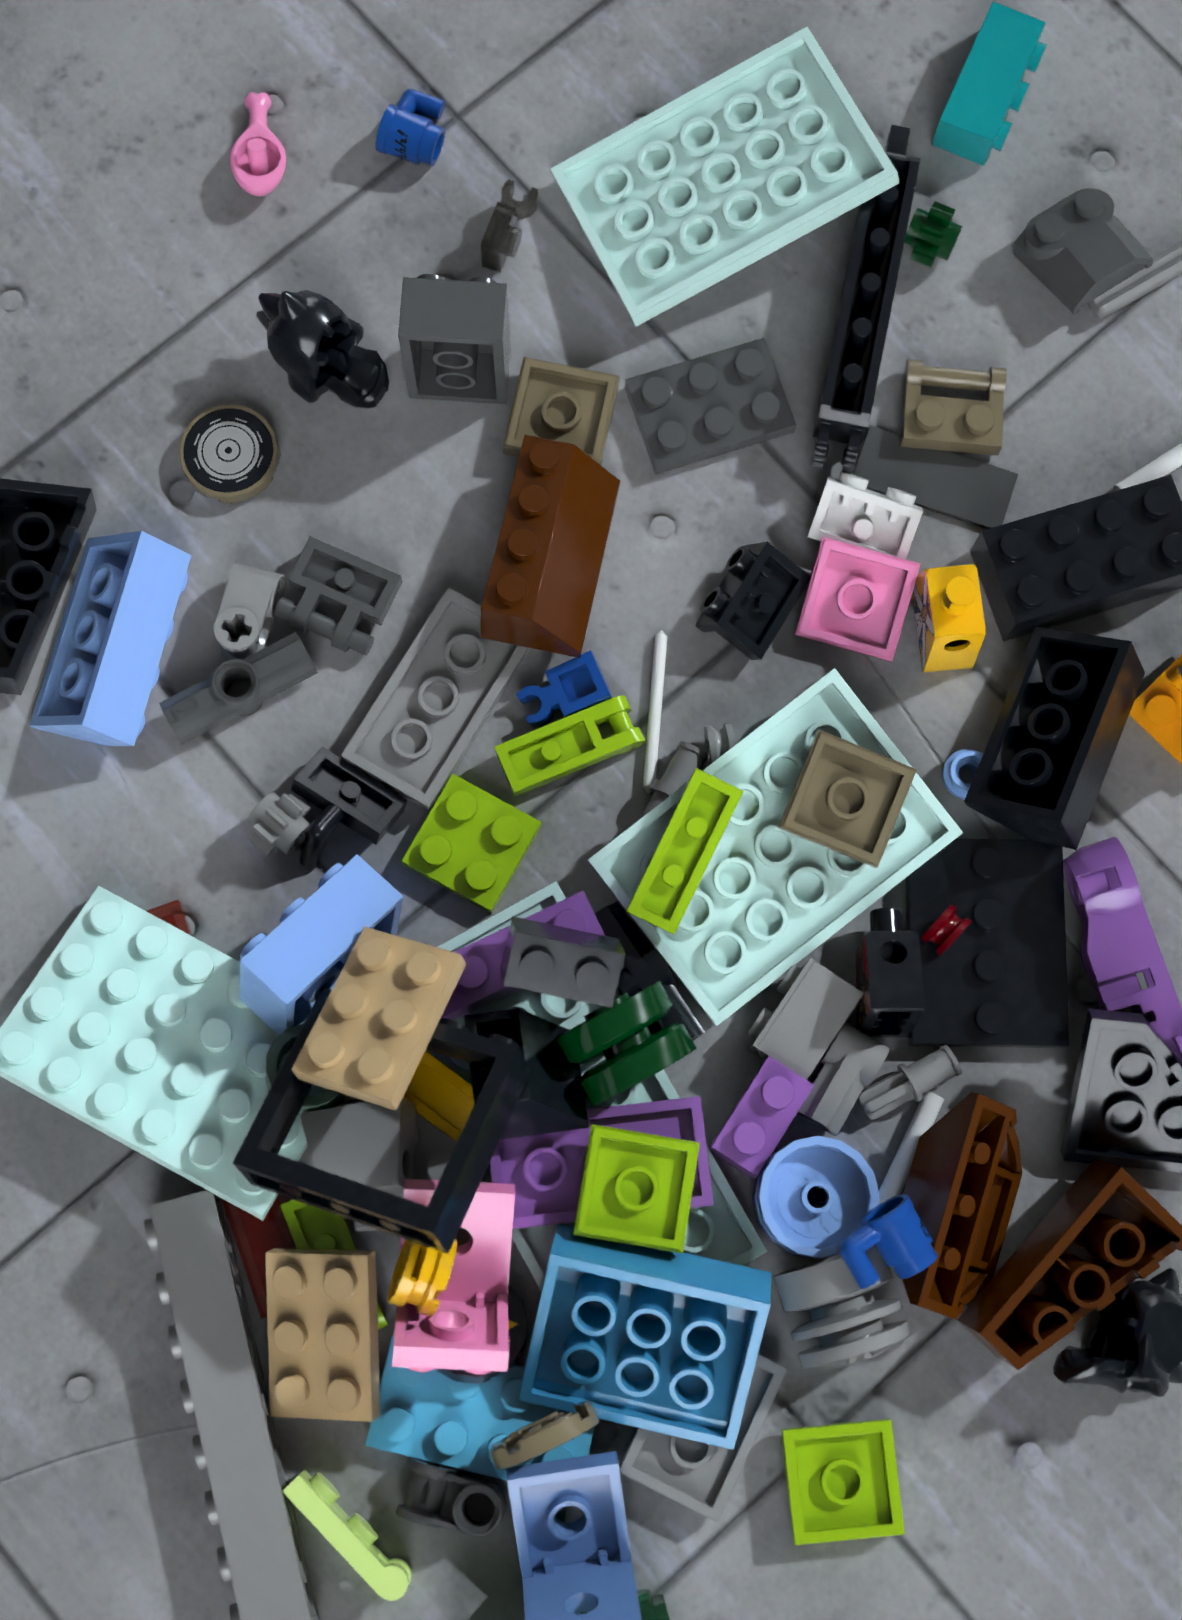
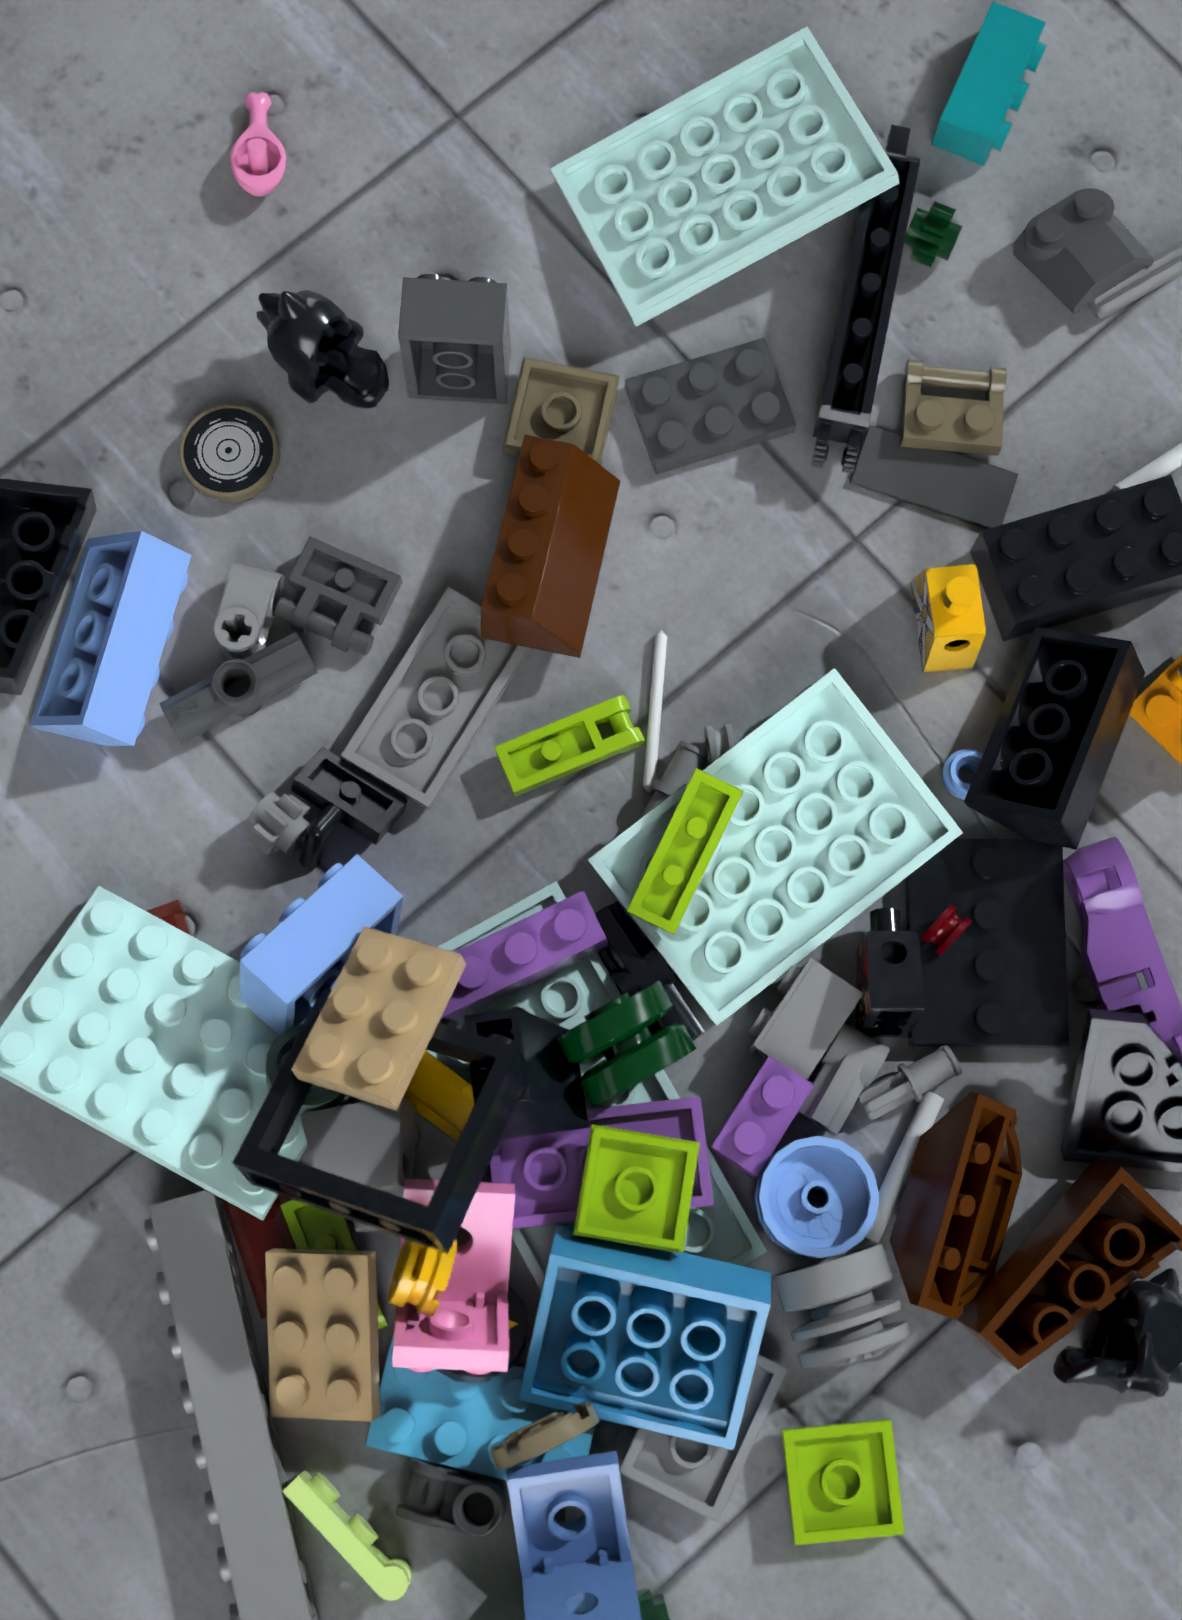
(410, 134): blue piece -> none
(471, 843): lime plate -> none
(502, 235): clear smoke plate -> none
(562, 962): black brick -> none
(572, 688): blue plate -> none
(753, 598): black bracket -> none
(847, 798): dark tan plate -> none
(857, 599): bright pink tile -> none
(866, 517): white bracket -> none
(898, 1237): blue piece -> none

